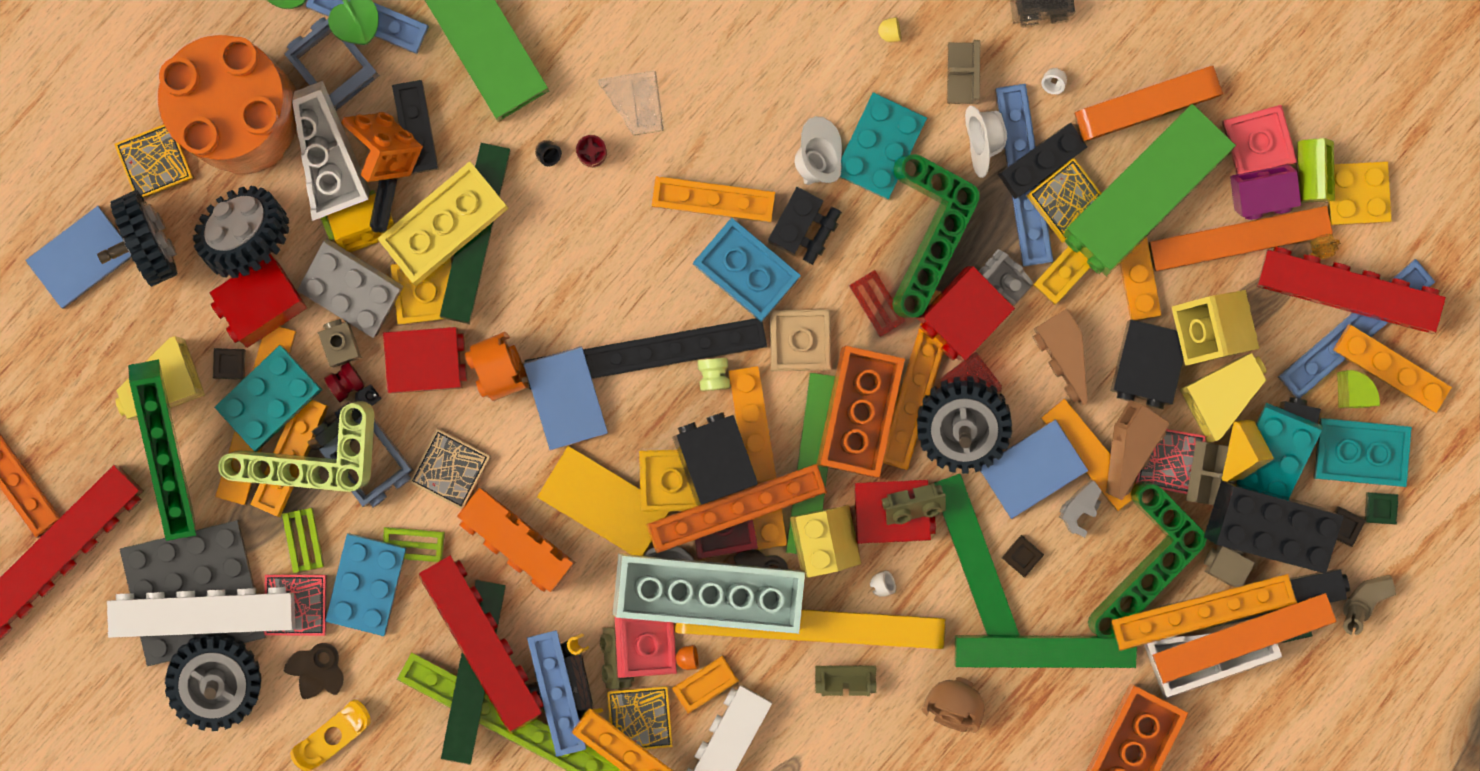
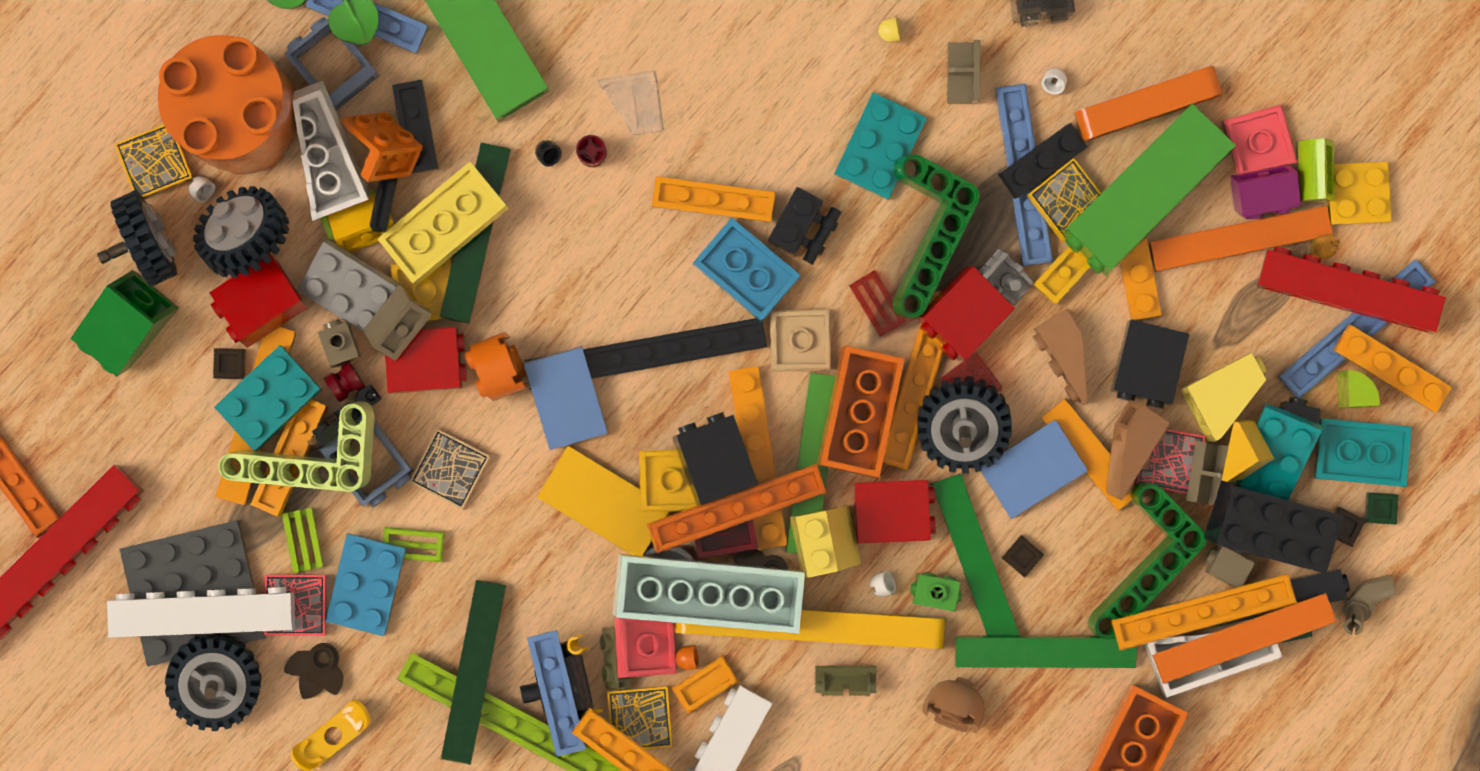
(70, 261): medium blue tile -> none
(123, 322): none -> green slope
(162, 449): green brick -> none
(178, 374): light yellow slope -> none
(204, 194): none -> white hinge
(396, 323): none -> dark tan panel
(480, 643): red brick -> none
(516, 540): orange wedge -> none
(713, 374): yellowish green wheel -> none
(819, 152): white piece -> none
(926, 583): none -> bright green head
(927, 502): olive hinge -> none
(986, 137): white piece -> none
(1081, 502): light grey hand -> none
(1215, 327): light yellow slope -> none

